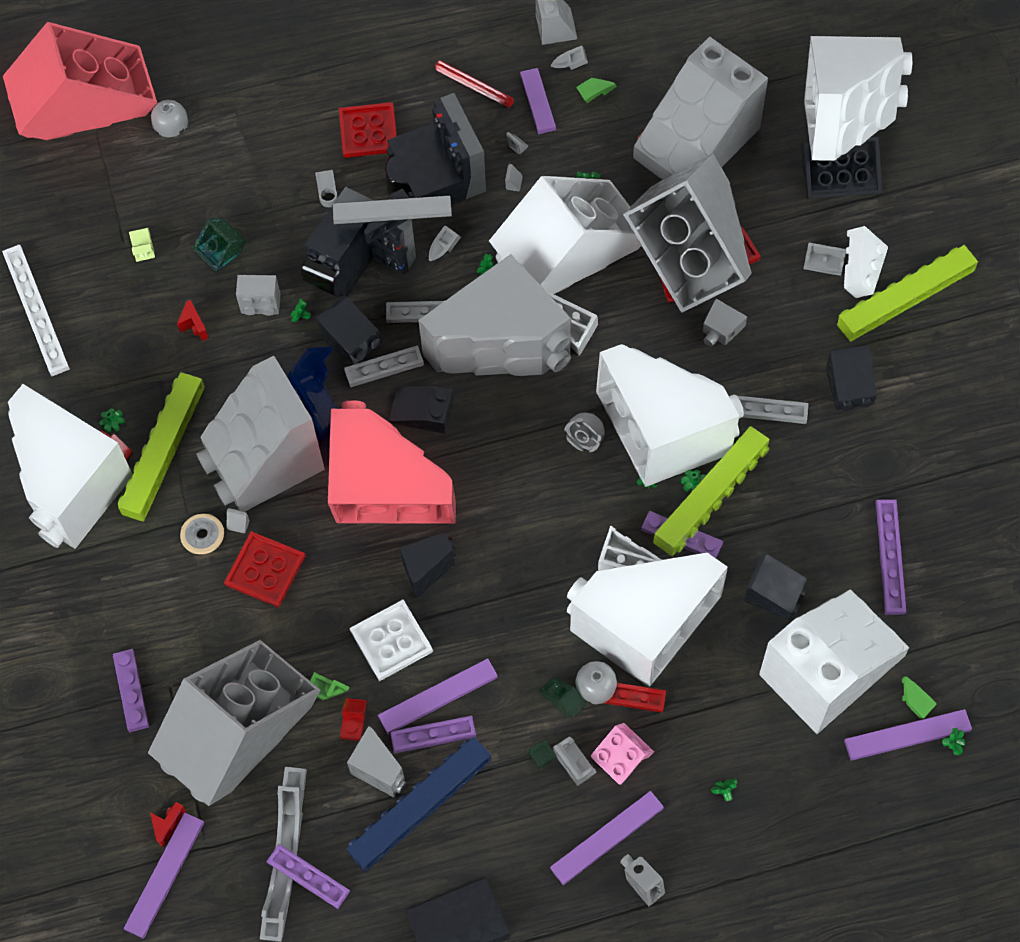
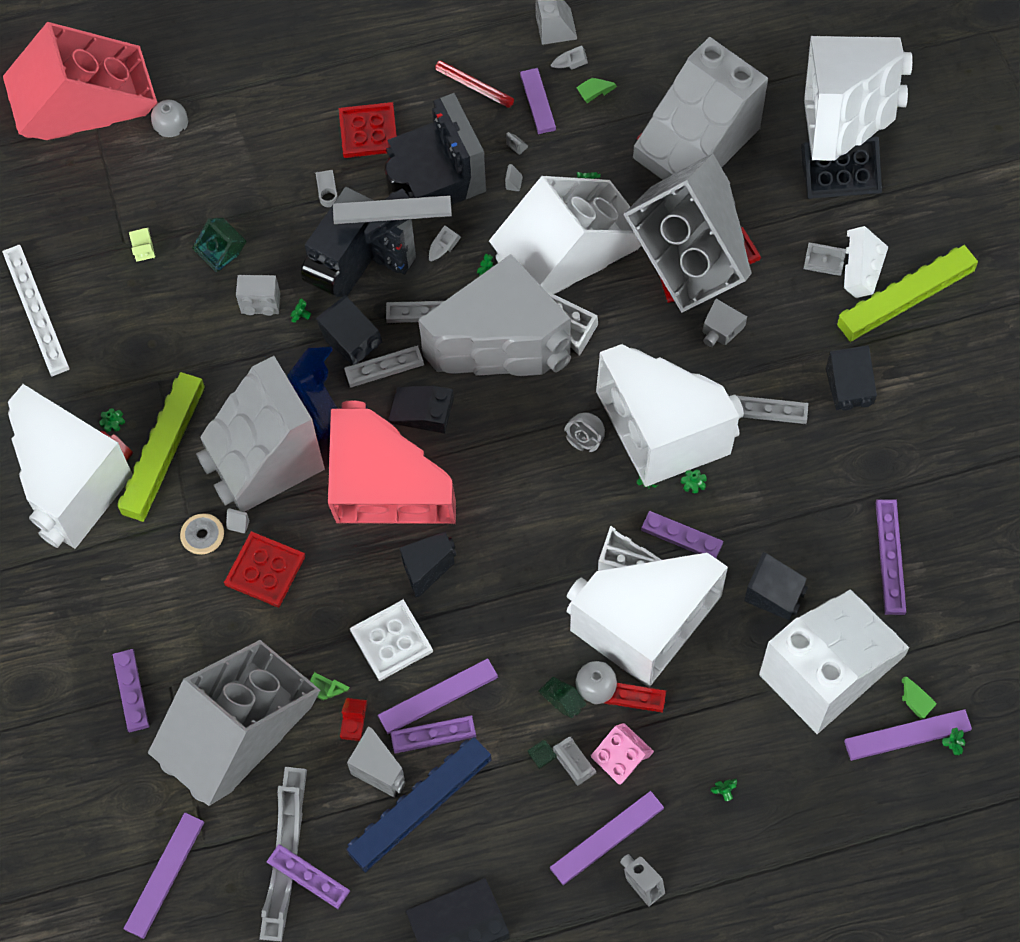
(165, 828): red slope -> none
(191, 319): red slope -> none
(711, 491): lime brick -> none

